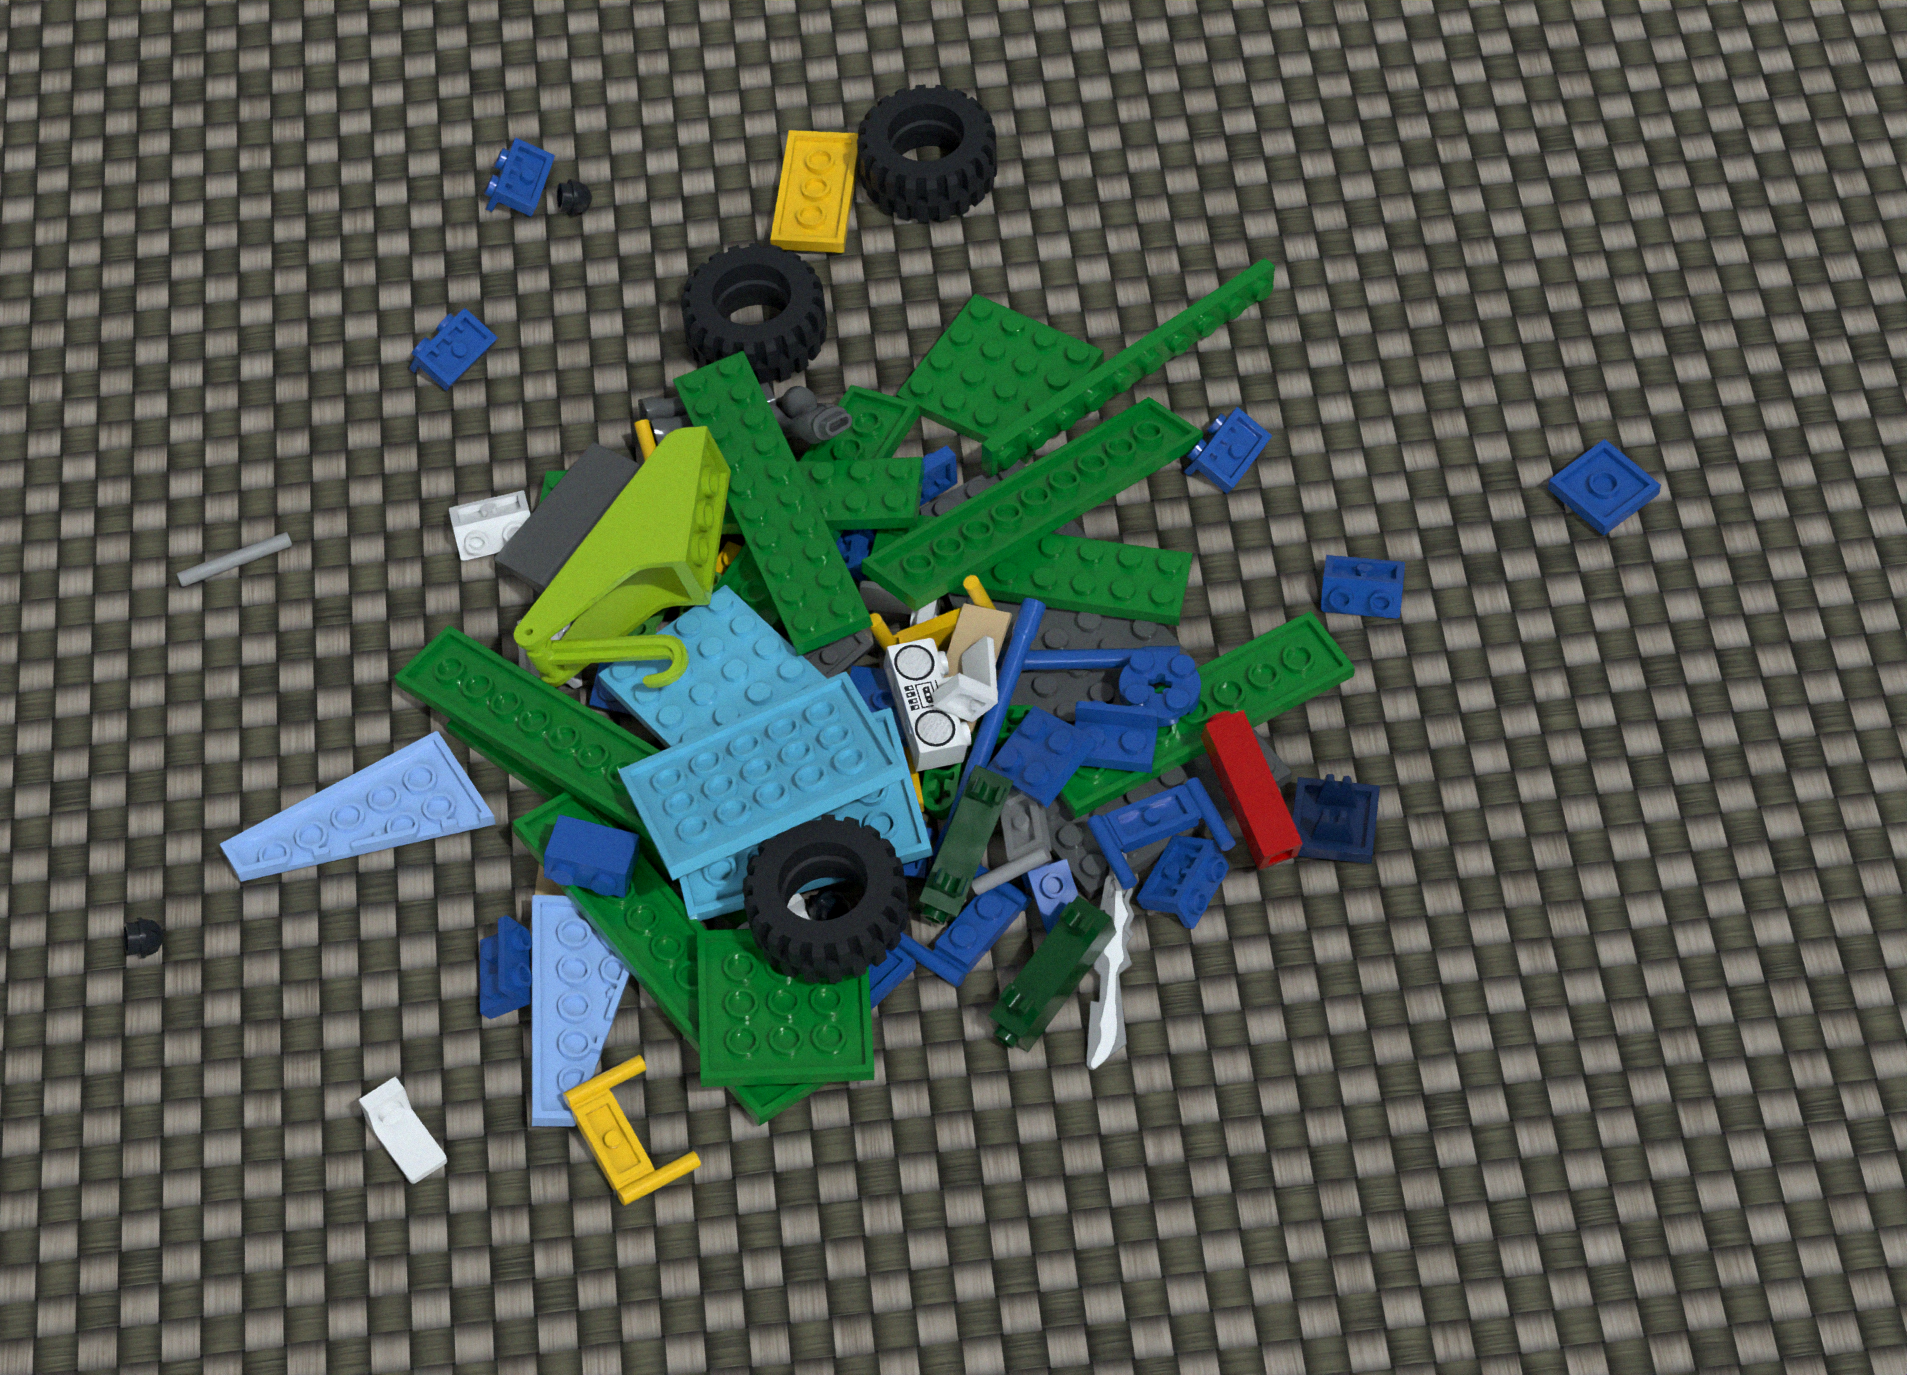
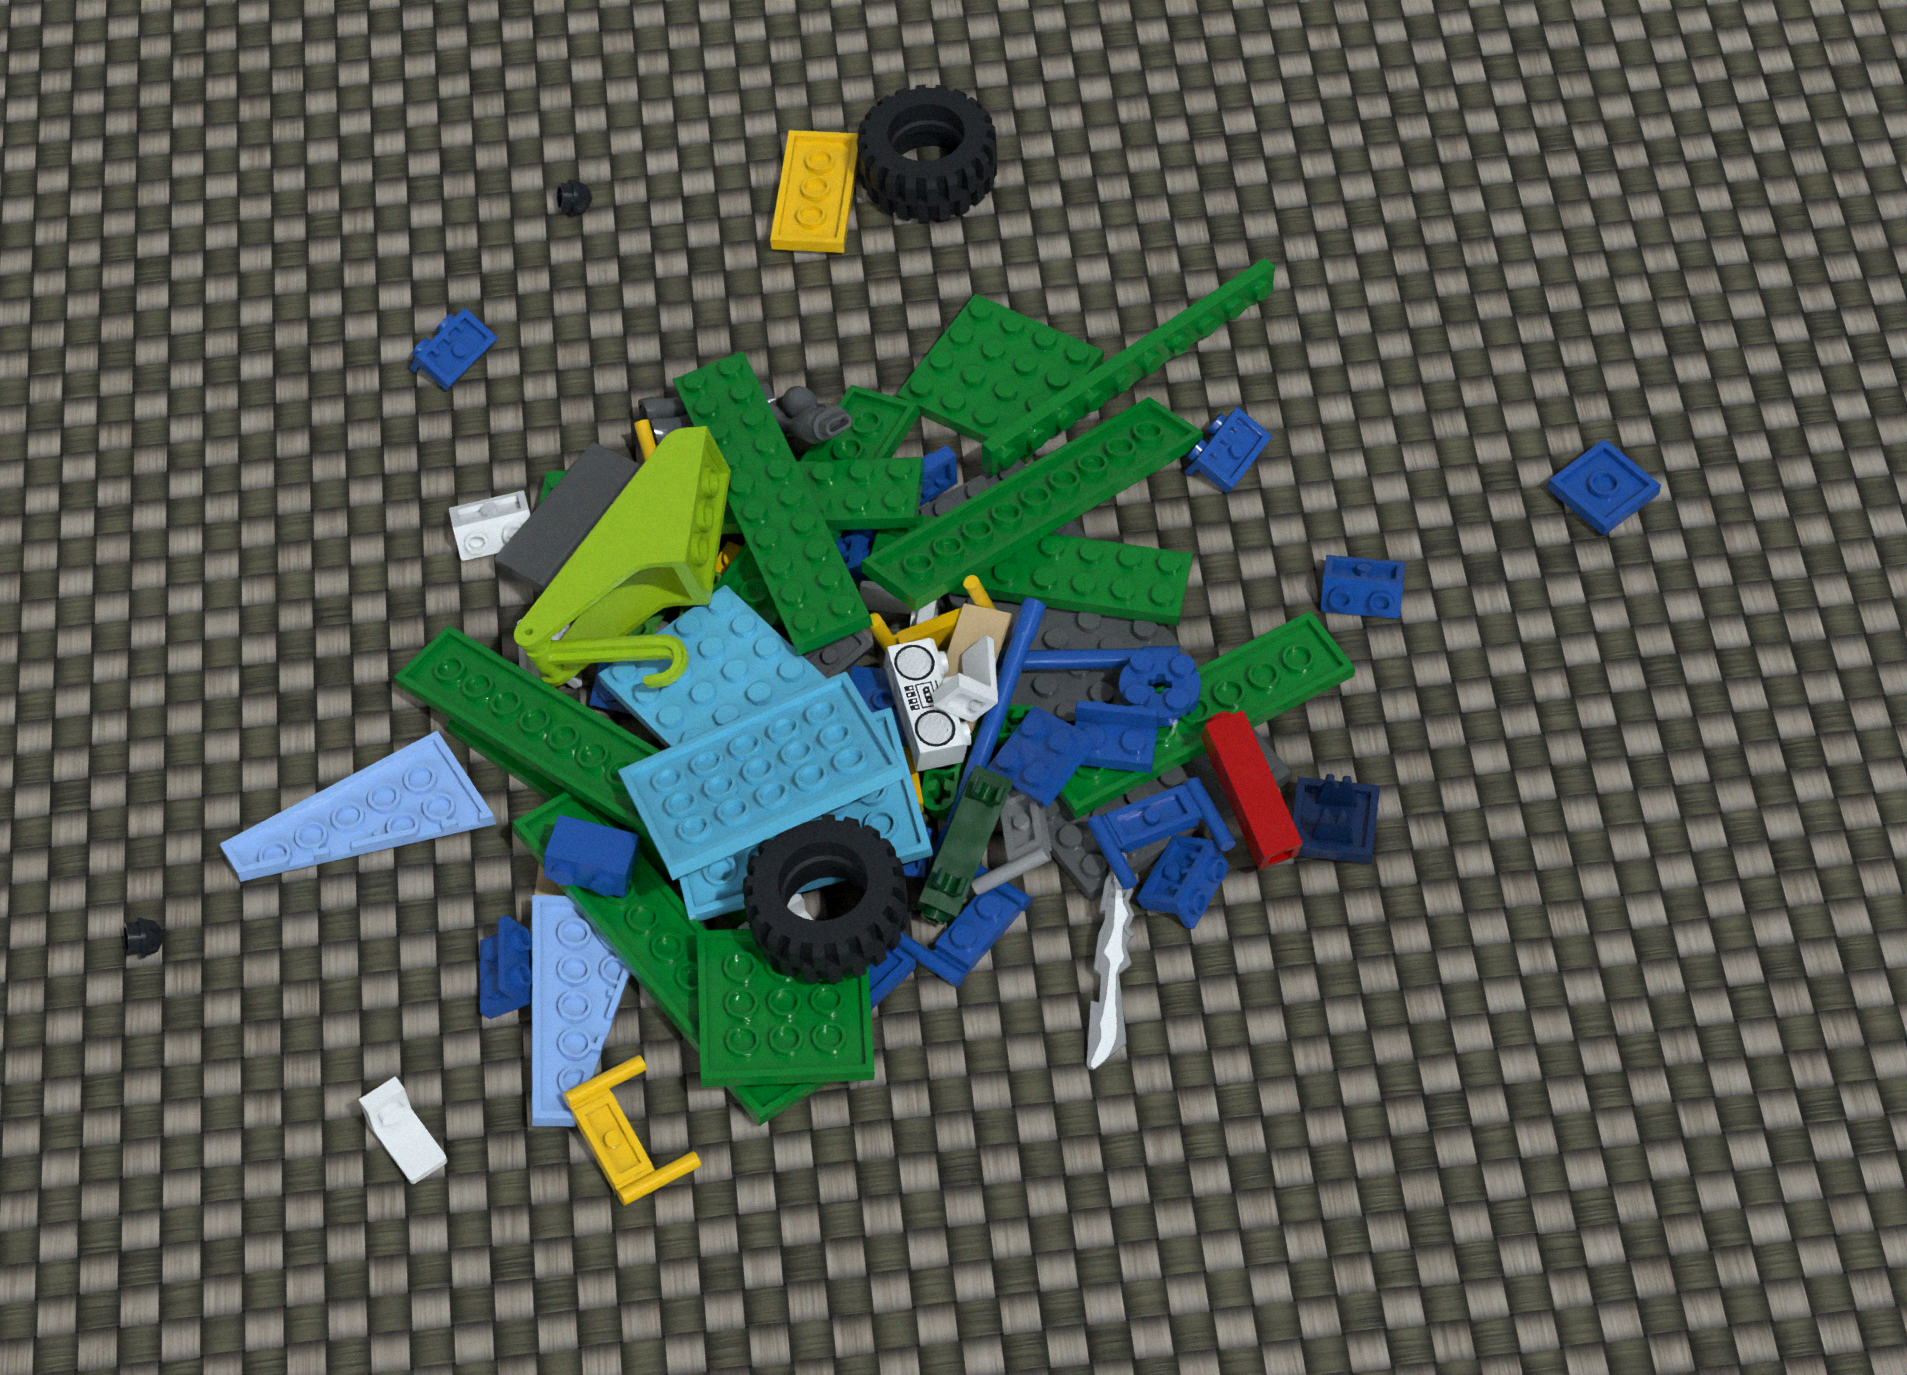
(234, 559): light grey bar -> none
(520, 177): blue bracket -> none
(748, 279): black tyre -> none
(828, 905): black plate -> none
(1051, 974): dark green brick -> none
(1052, 890): bracket -> none

